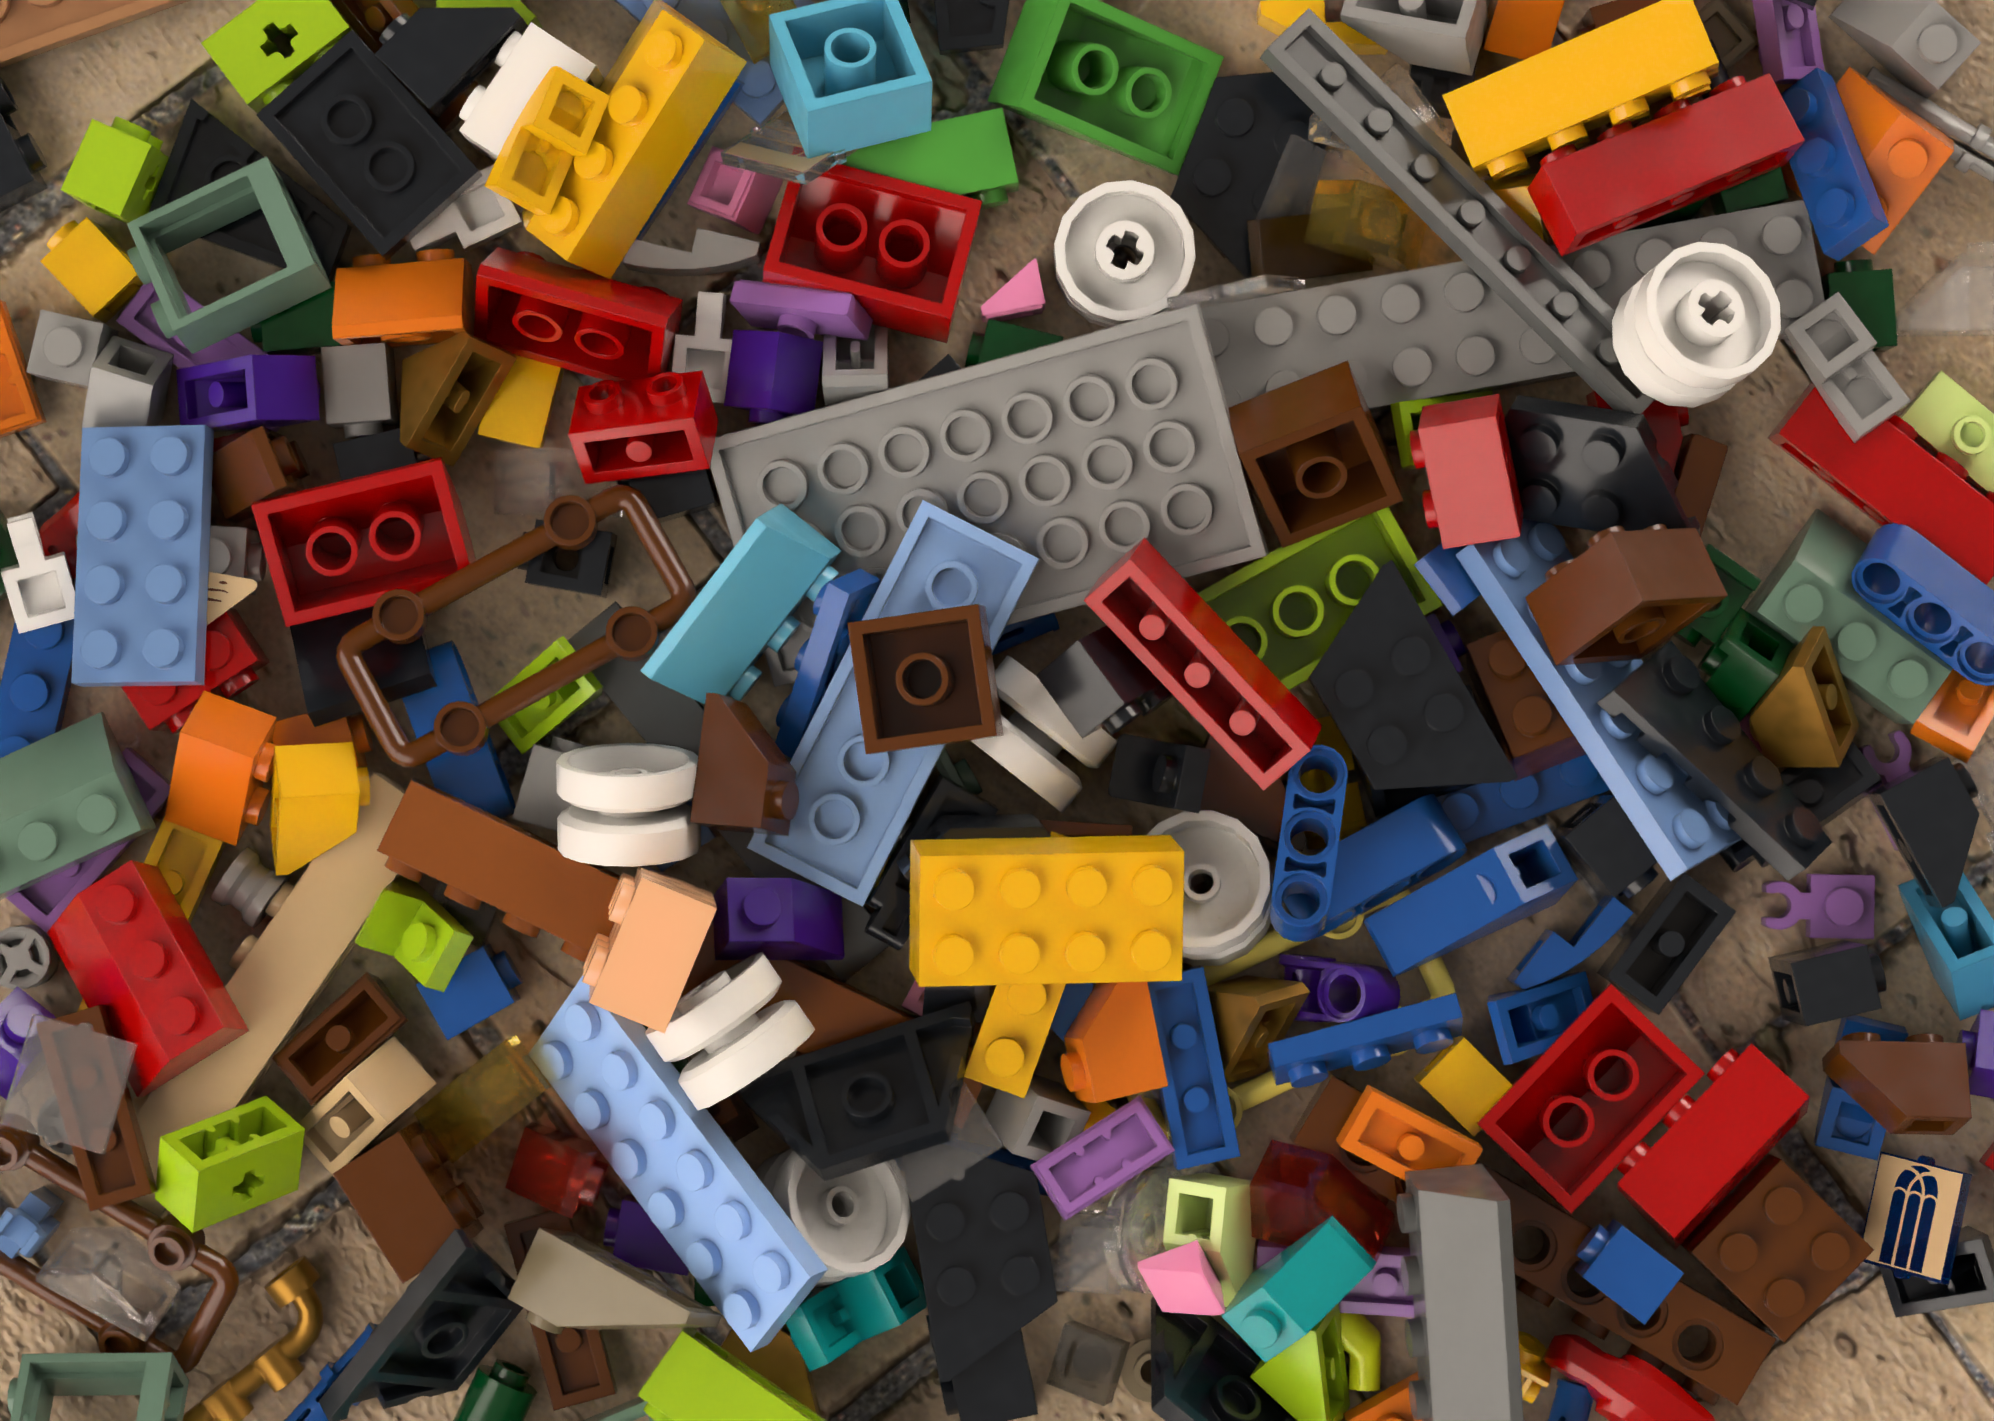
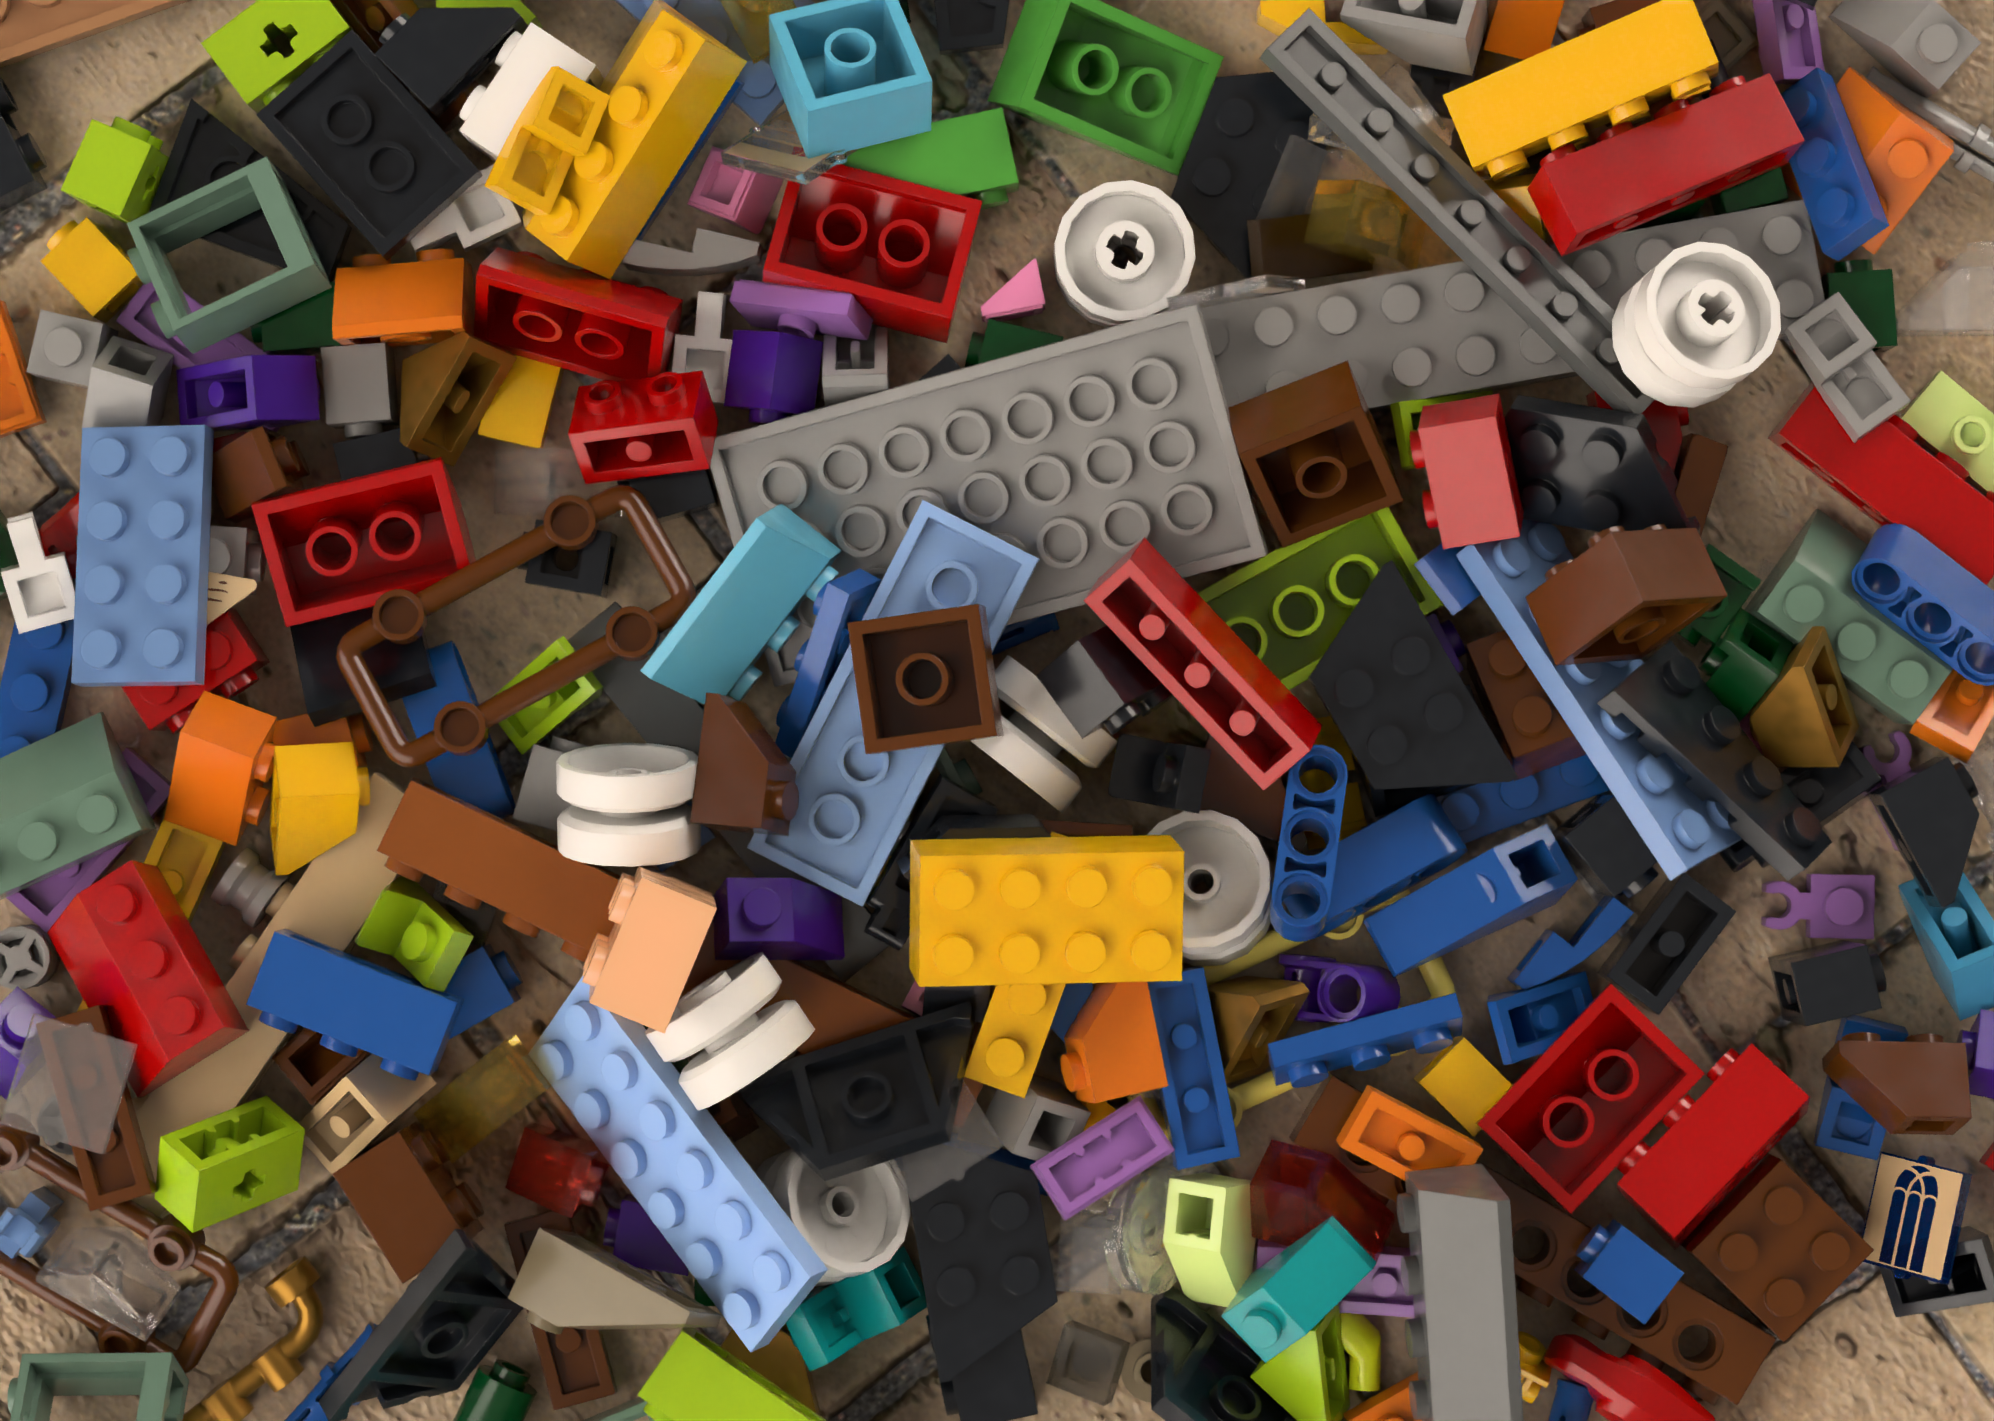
(354, 1004): none -> blue brick
(1183, 1281): bright pink slope -> none

